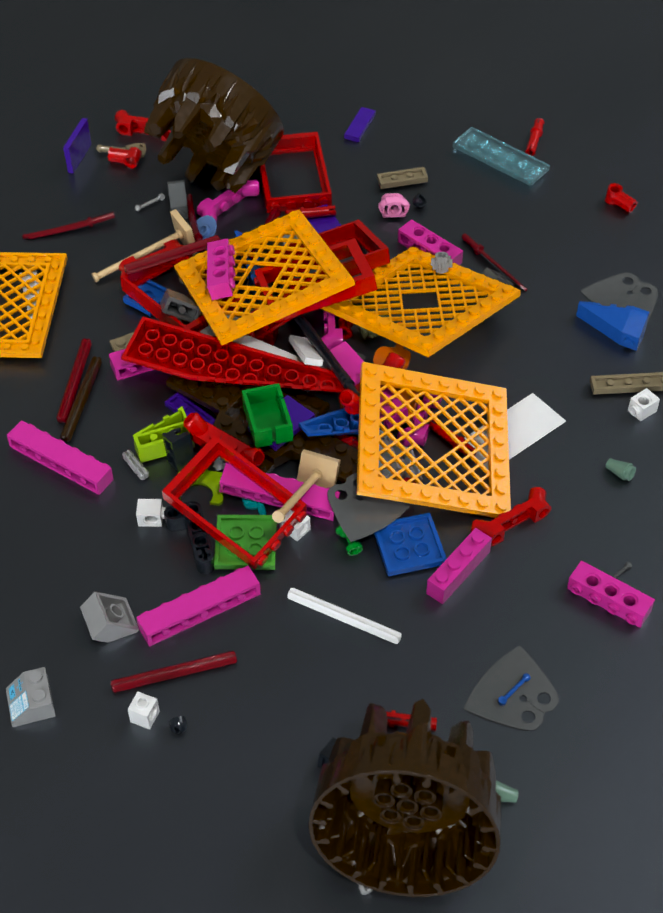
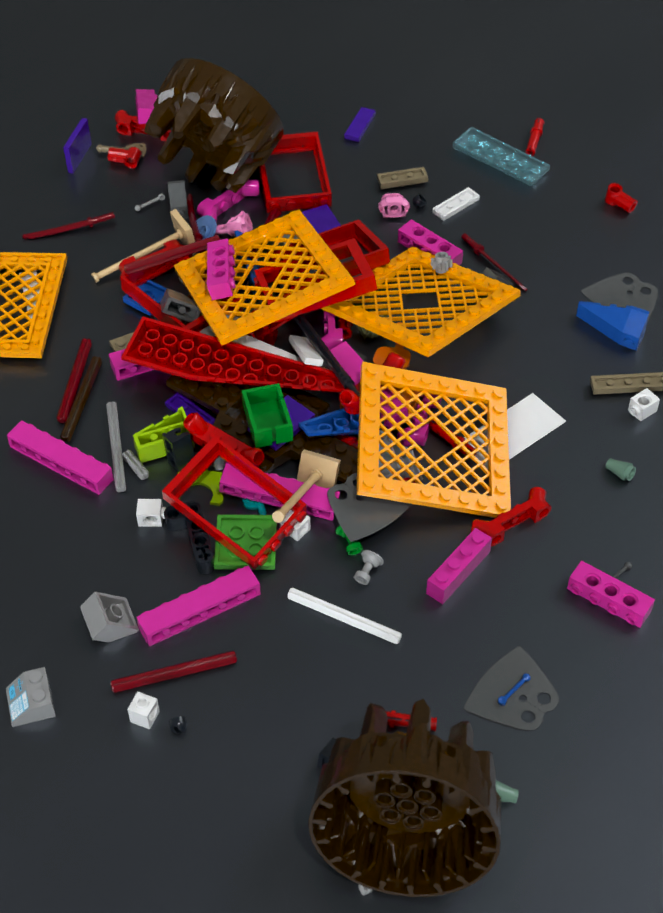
(116, 449): none -> light grey axle
(144, 104): none -> dark pink brick
(240, 222): none -> bright pink piece
(316, 211): red pin -> none
(371, 561): none -> light grey piece
(410, 545): blue plate -> none
(455, 204): none -> white tile

